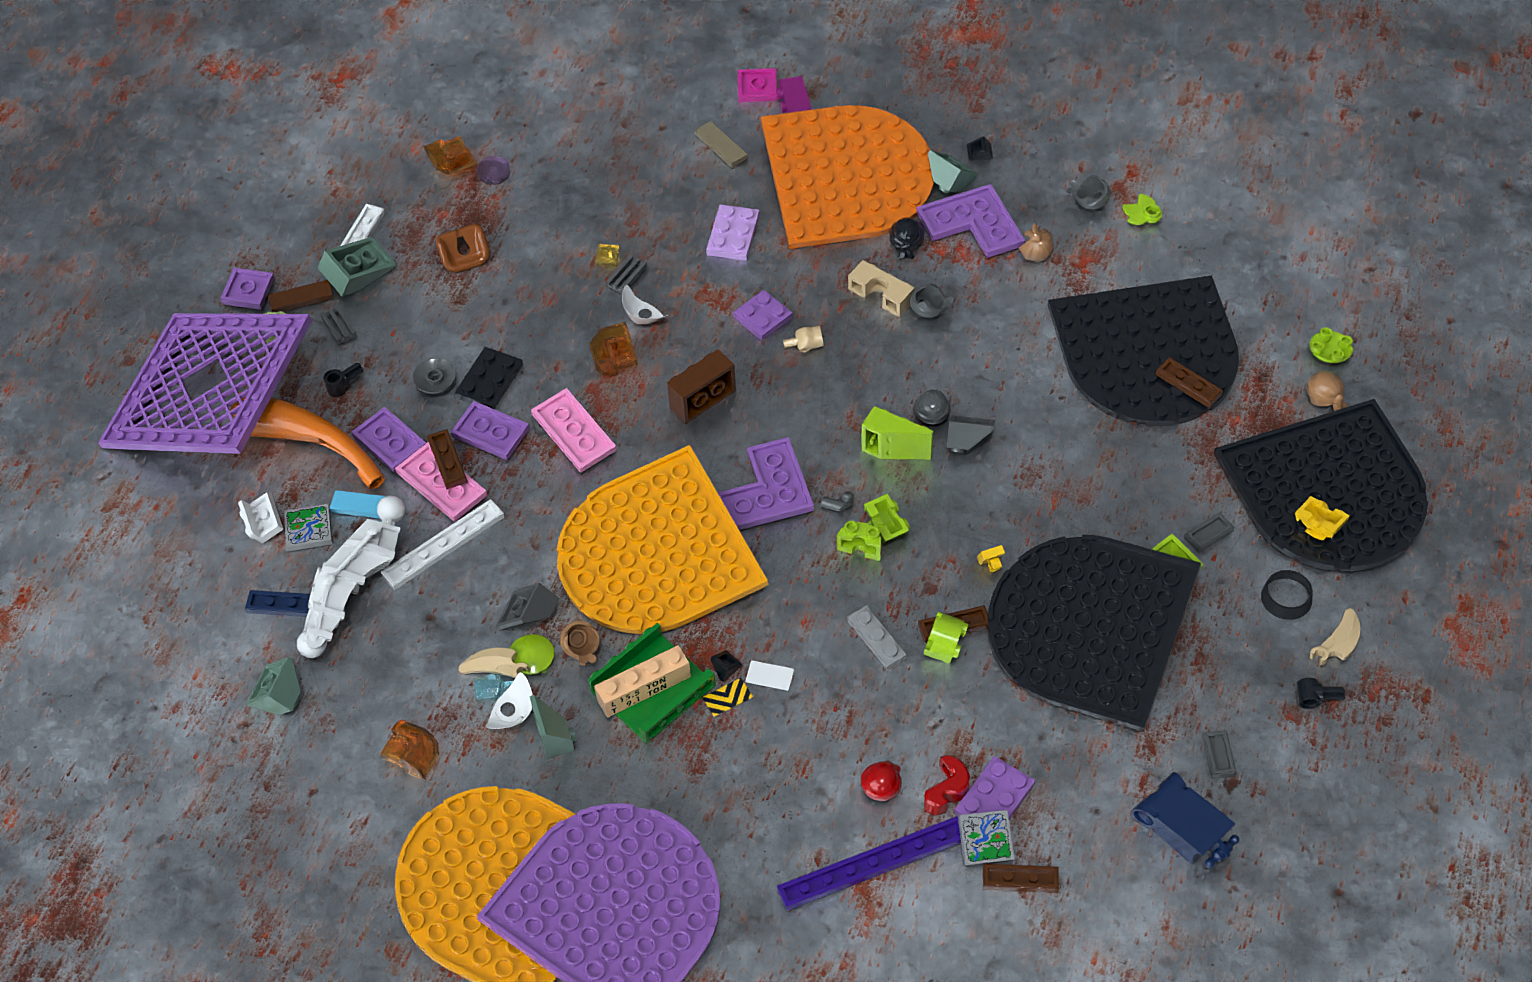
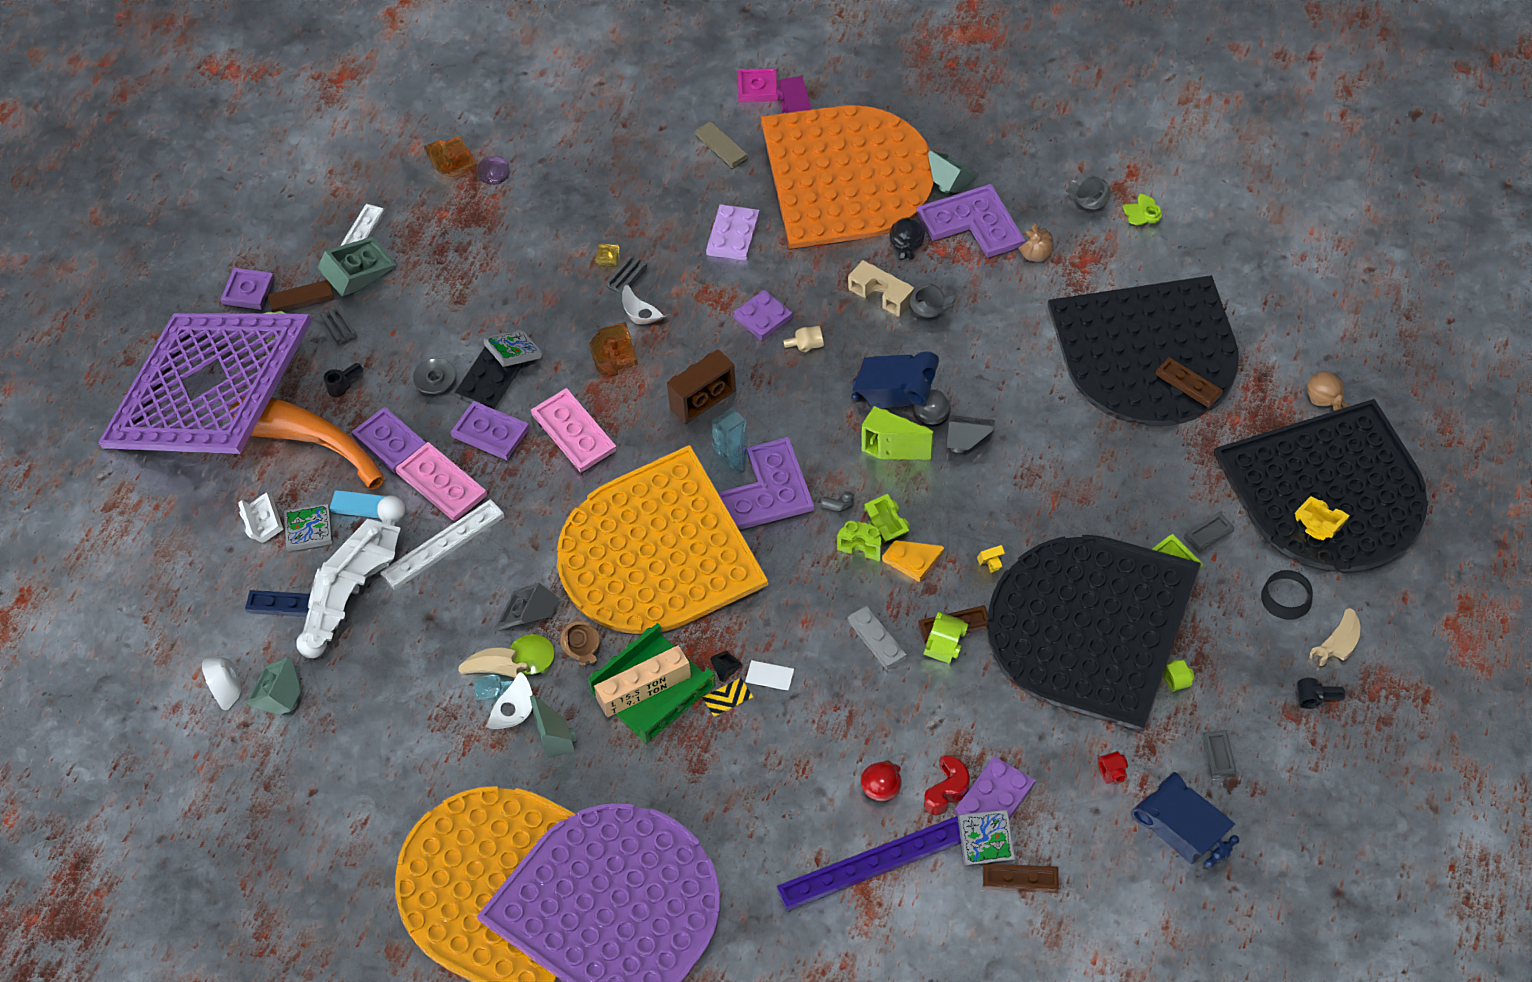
(221, 683): none -> white piece
(411, 749): clear orange brick -> none
(447, 459): reddish brown tile -> none
(477, 243): dark orange piece -> none
(512, 348): none -> light grey tile
(730, 438): none -> clear light blue slope
(896, 379): none -> dark blue piece
(912, 558): none -> light orange wing
(980, 149): black slope -> none
(1113, 767): none -> red plate
(1178, 675): none -> lime plate
(1331, 346): lime dish -> none

